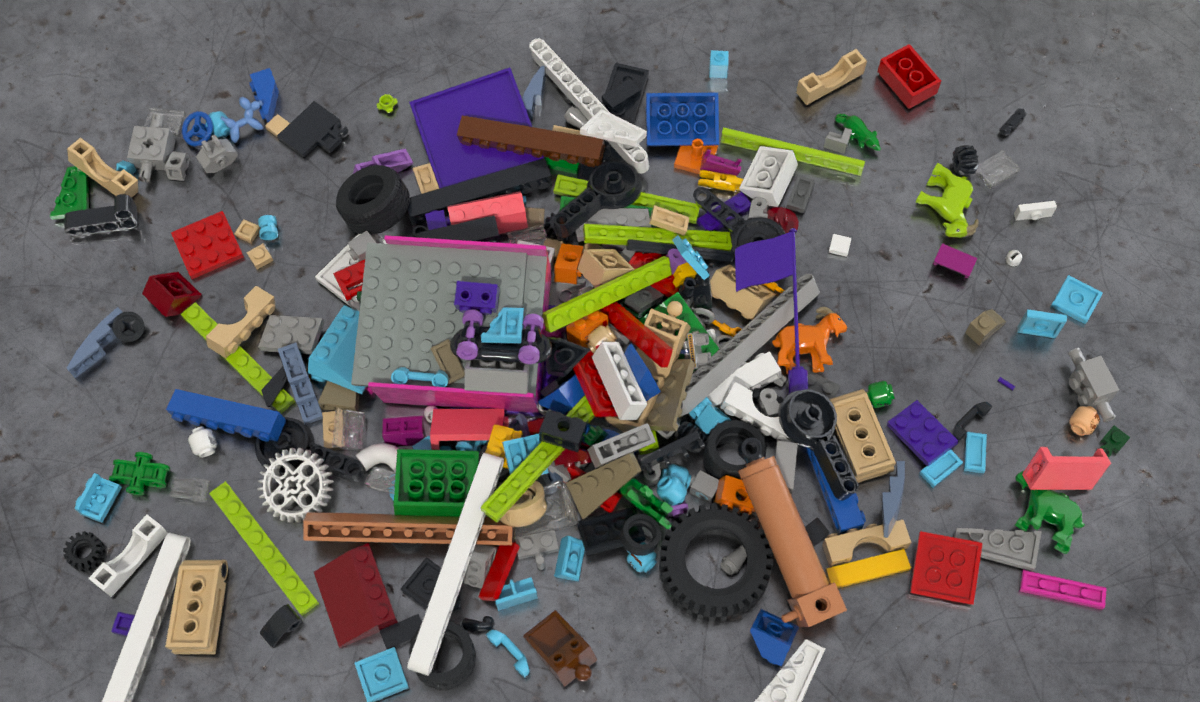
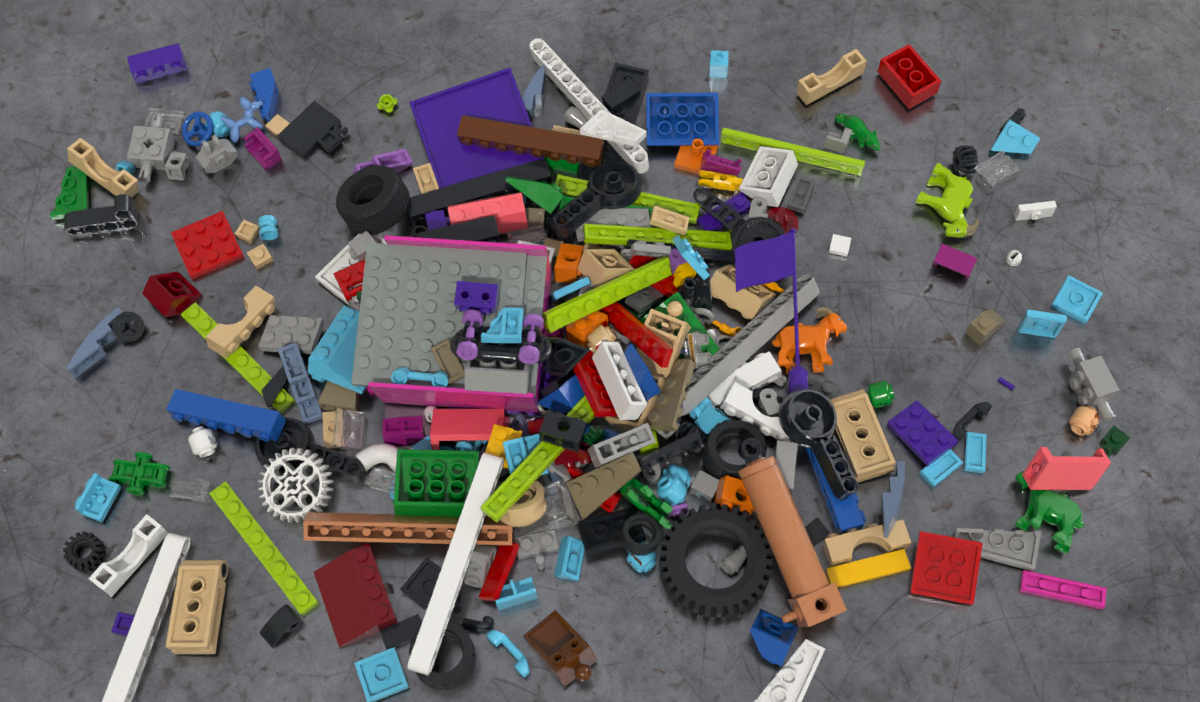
(157, 63): none -> dark purple brick
(262, 149): none -> magenta hinge
(540, 192): none -> green slope
(566, 291): none -> medium azure tile
(640, 248): none -> light grey hinge
(1015, 139): none -> medium azure wing

